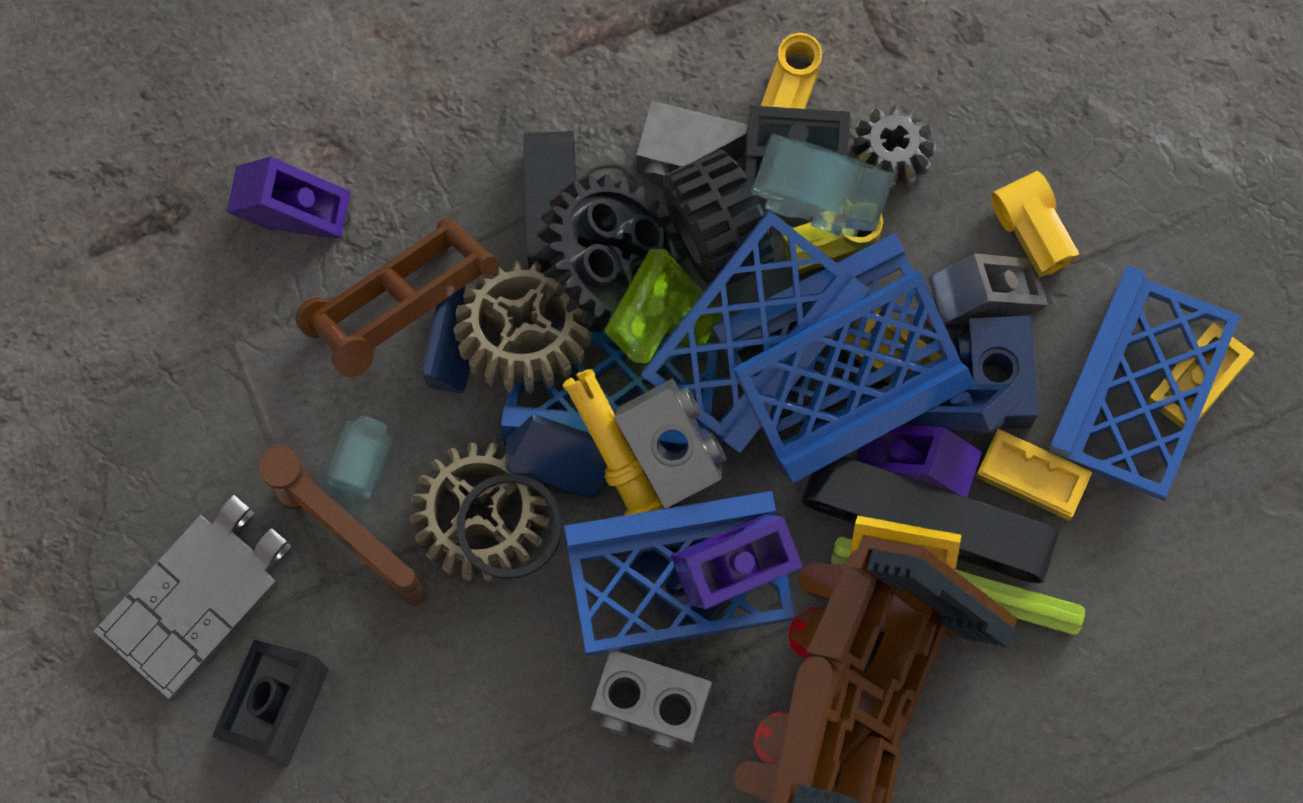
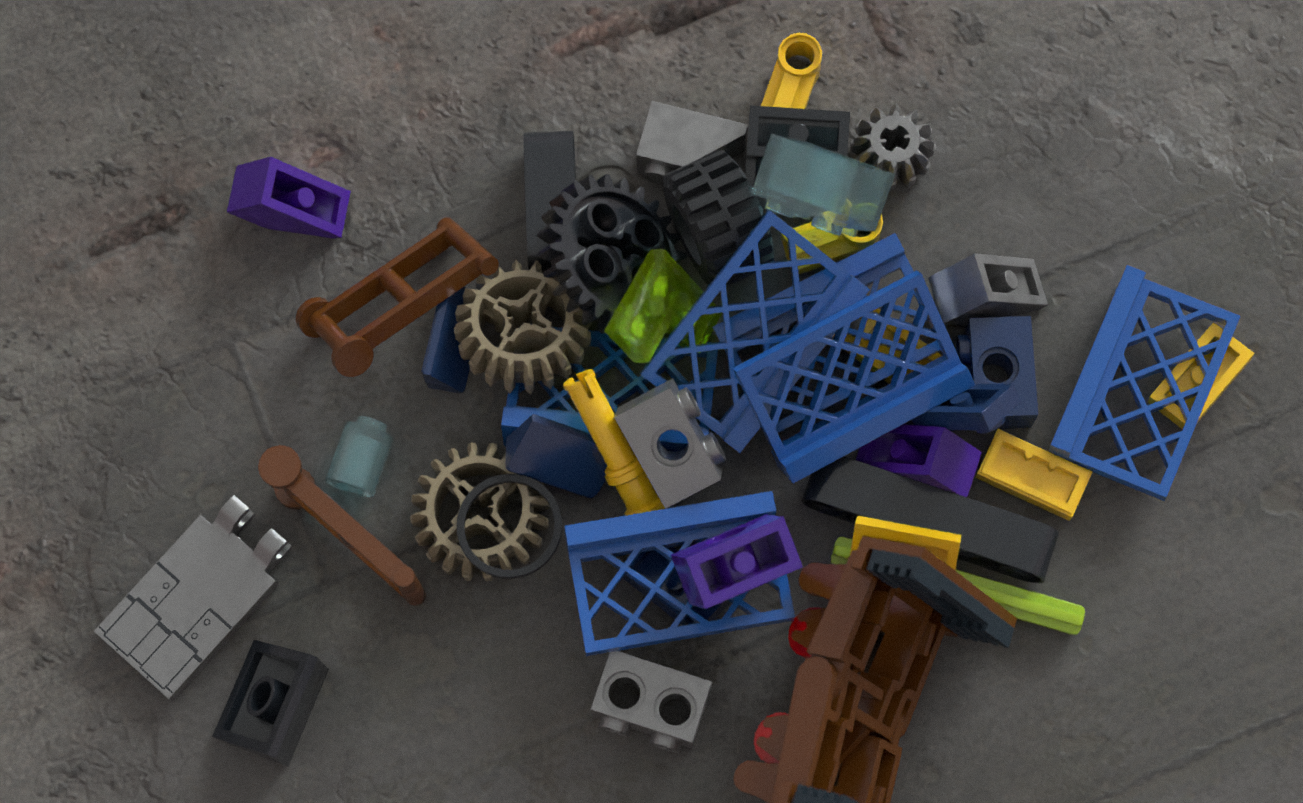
(1030, 211): yellow piece -> none

